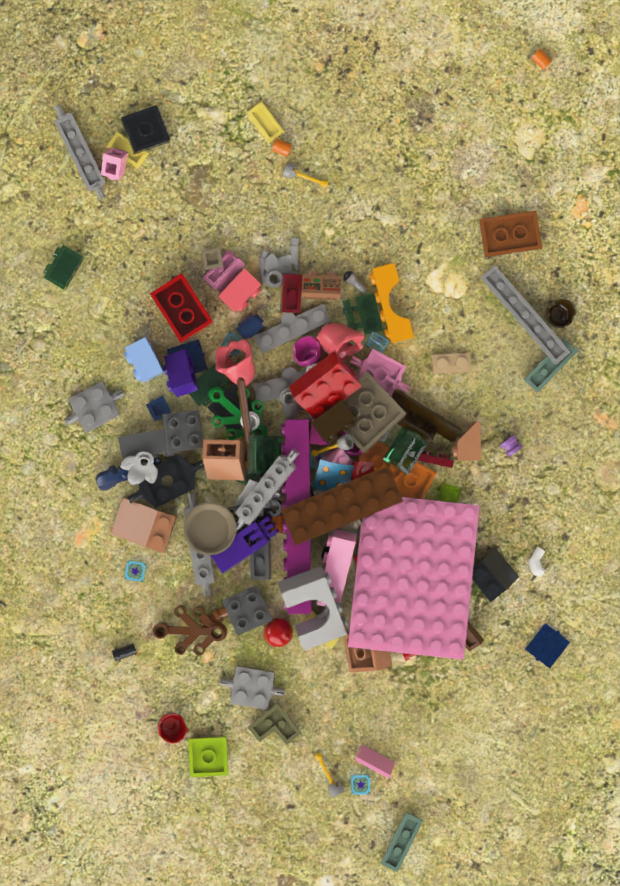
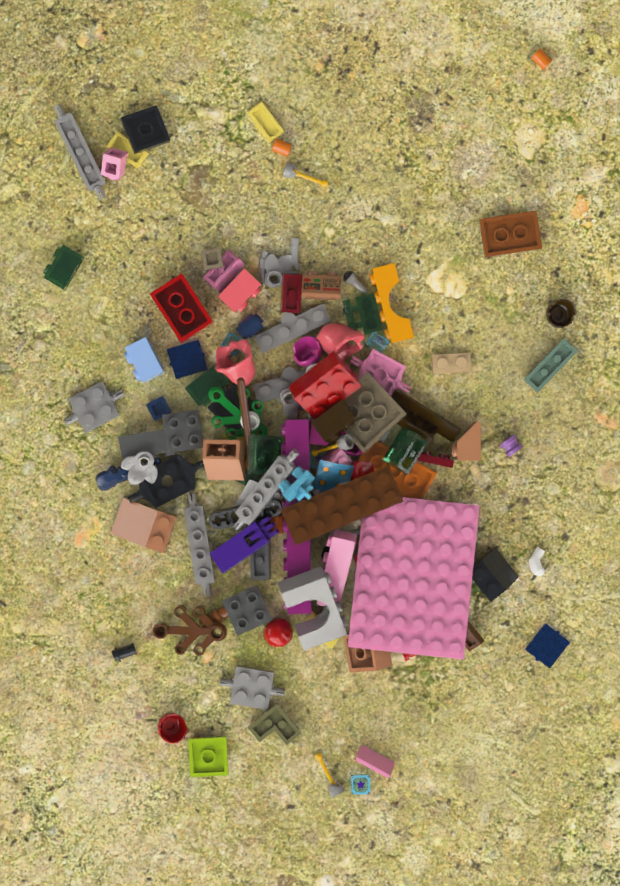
(135, 571): tile -> none
(180, 373): dark purple brick -> none
(209, 528): dark tan piece -> none
(300, 487): none -> medium azure hips
(401, 841): sand green plate -> none
(448, 493): clear neon green plate -> none
(525, 315): light grey plate -> none

